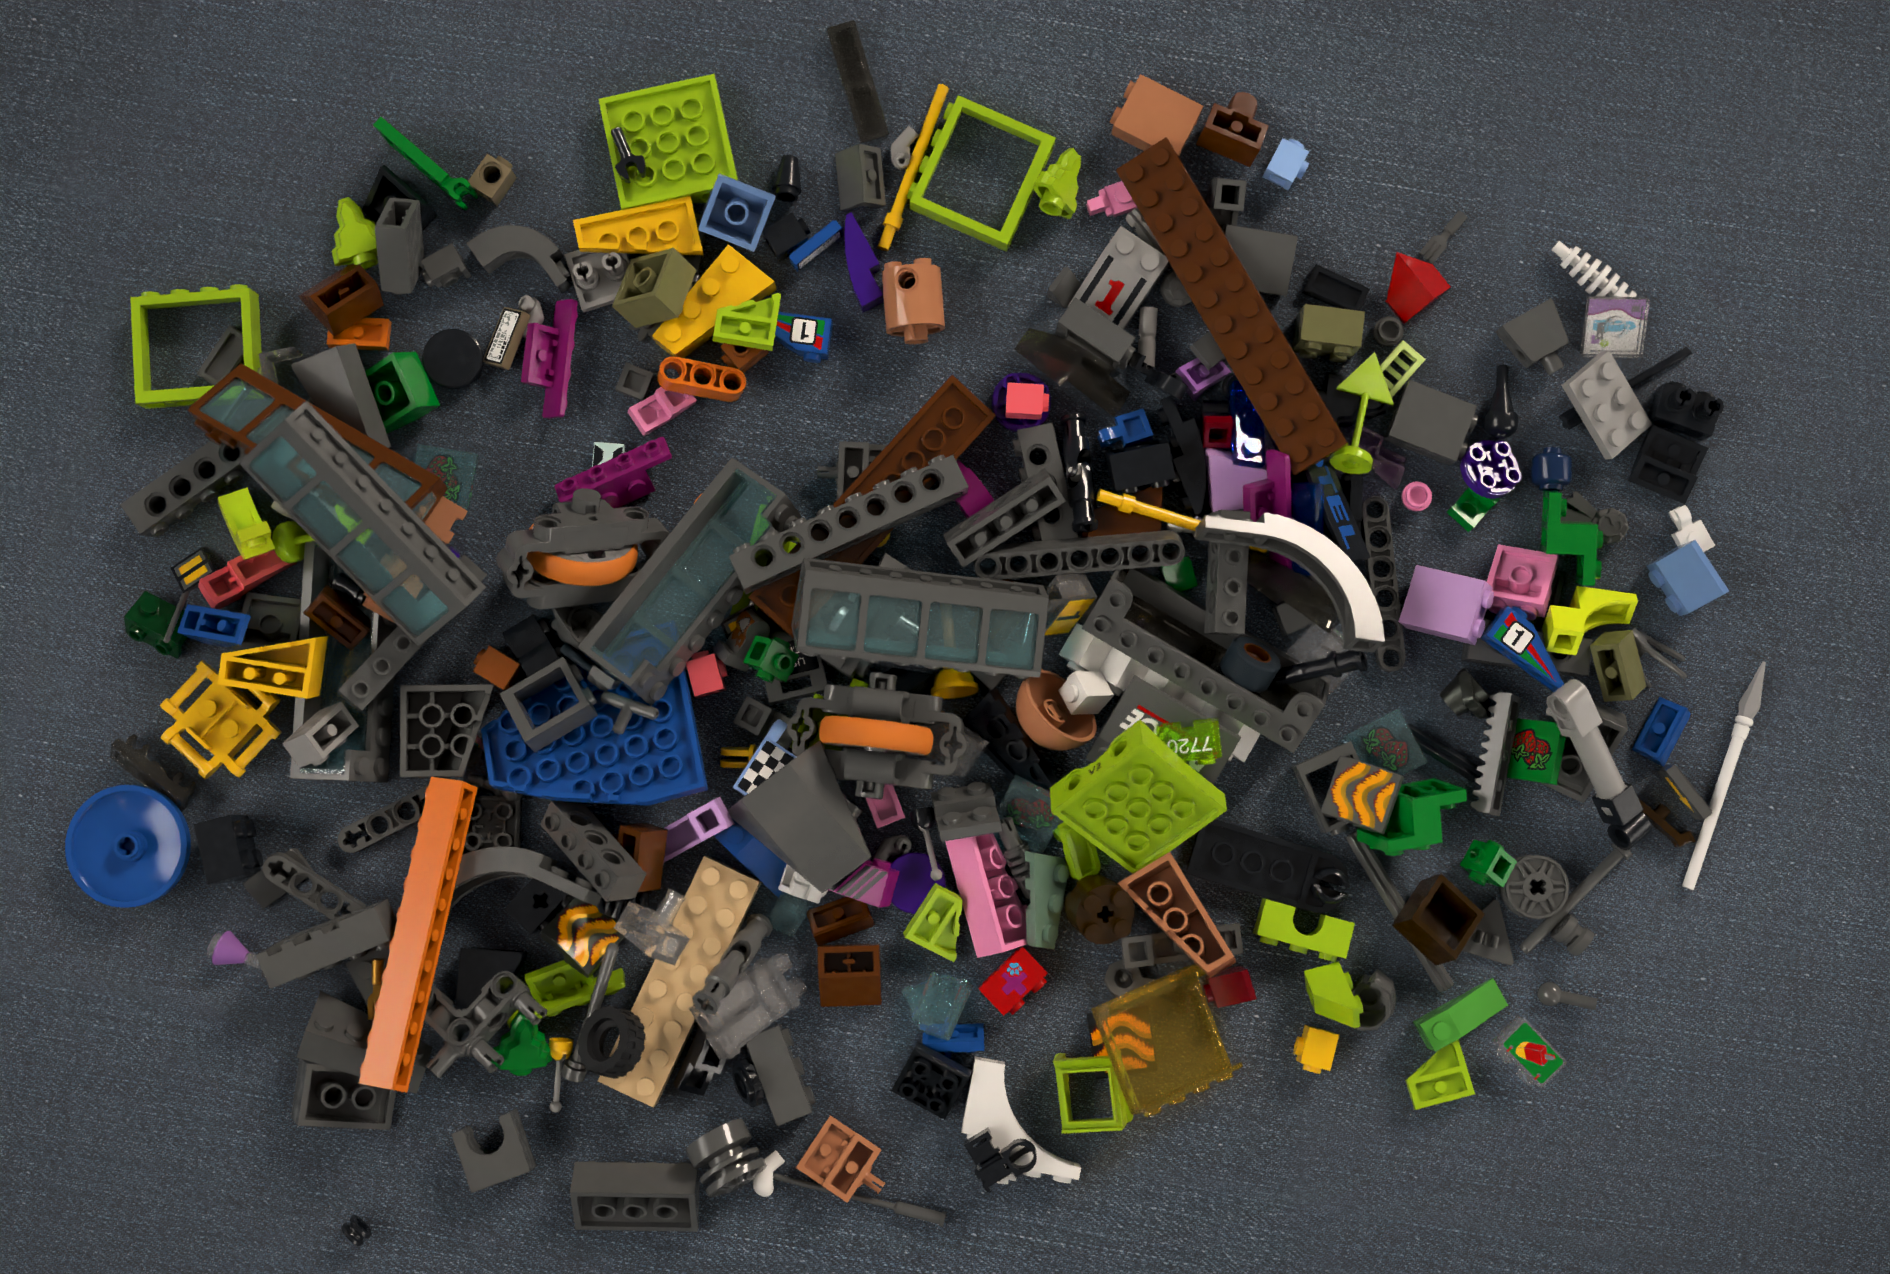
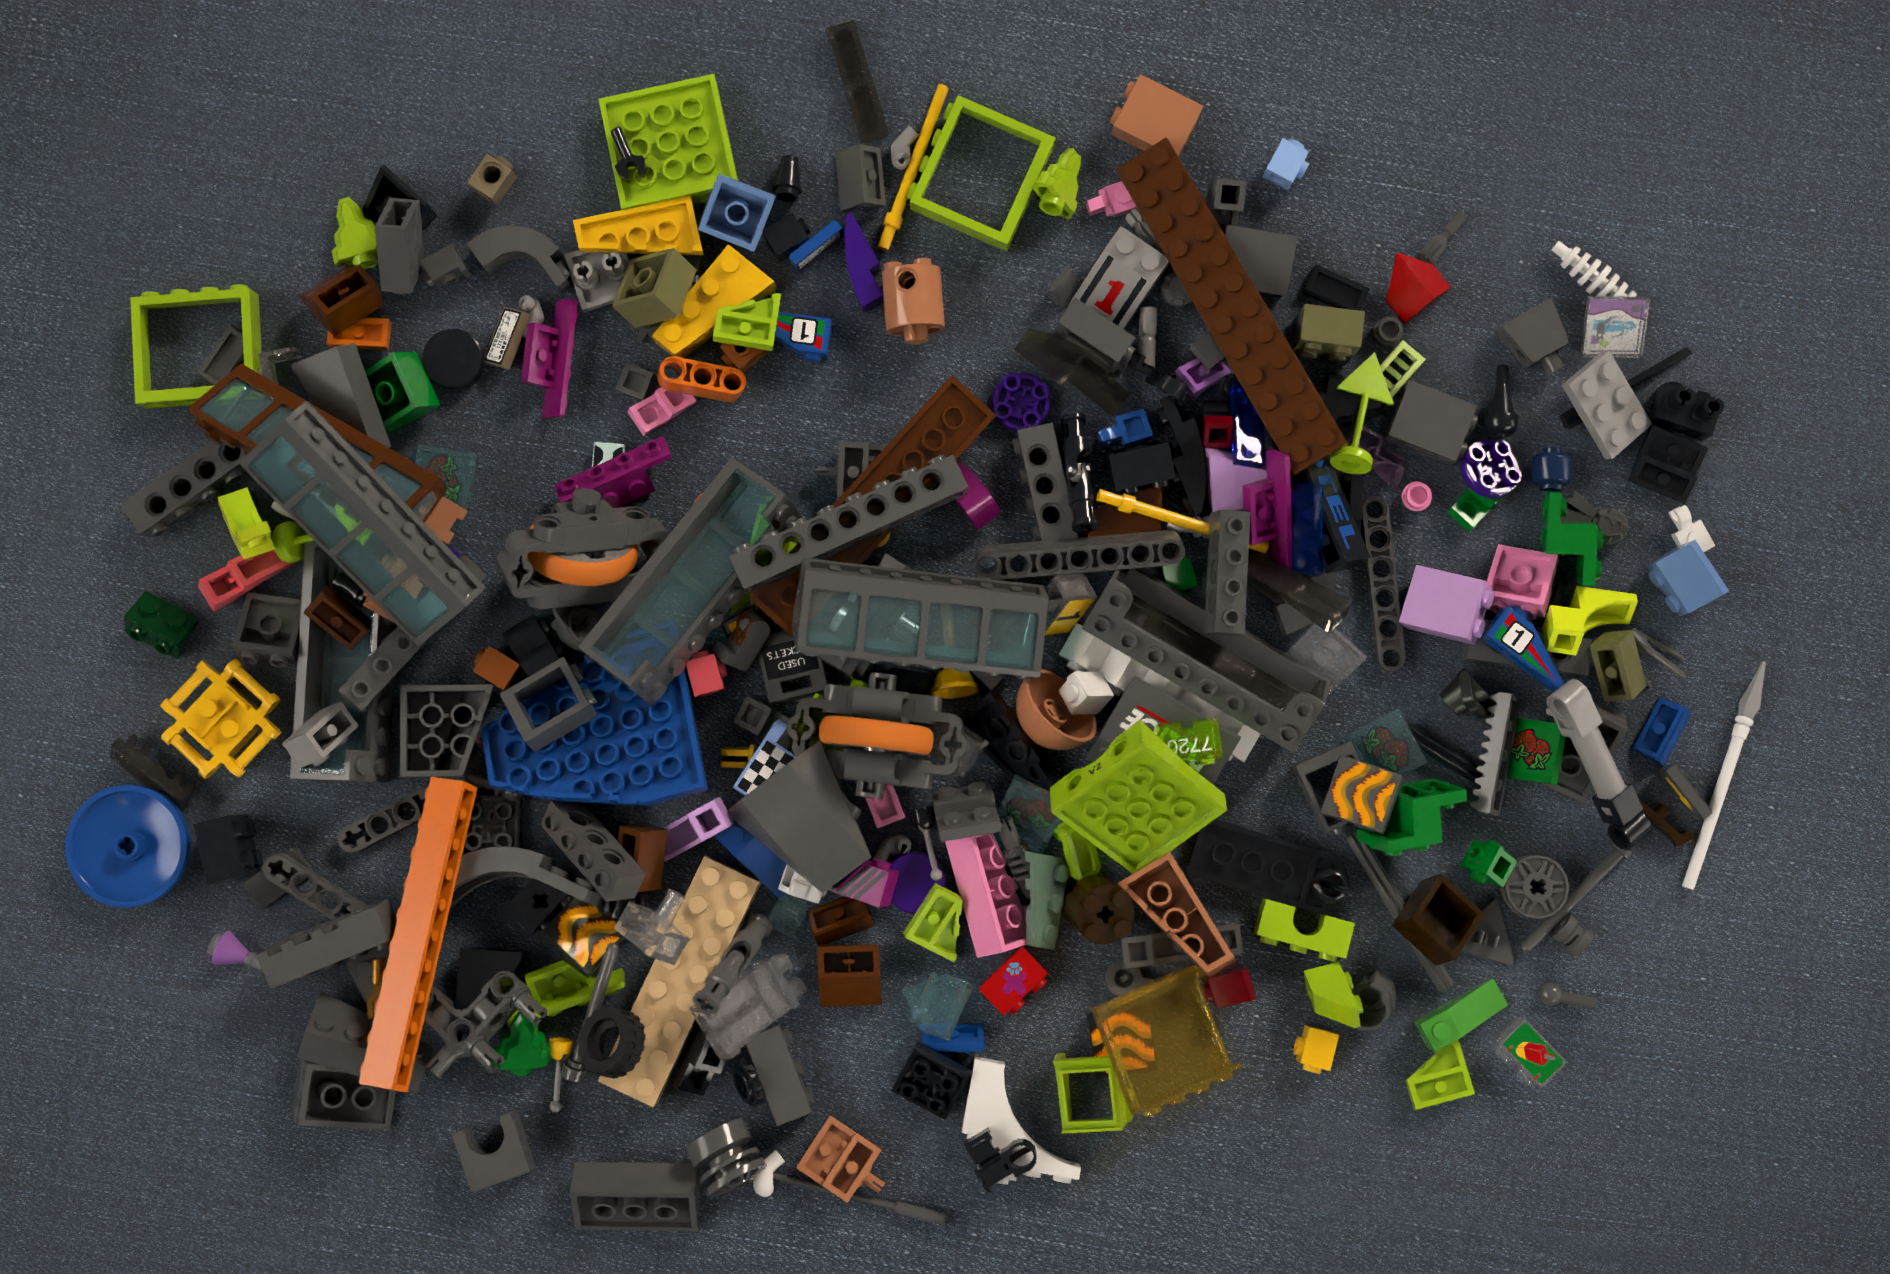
(187, 575): piece -> none
(214, 626): blue slope -> none
(279, 668): yellow wedge -> none
(356, 1230): black bush -> none
(424, 164): green tile -> none
(597, 675): piece -> none
(627, 708): dark grey piece -> none
(771, 658): green brick -> none
(1003, 517): dark grey brick -> none
(1026, 401): coral brick -> none
(1233, 130): reddish brown brick -> none
(1250, 664): black wheel -> none
(1319, 556): arch -> none
(1334, 664): black pin -> none

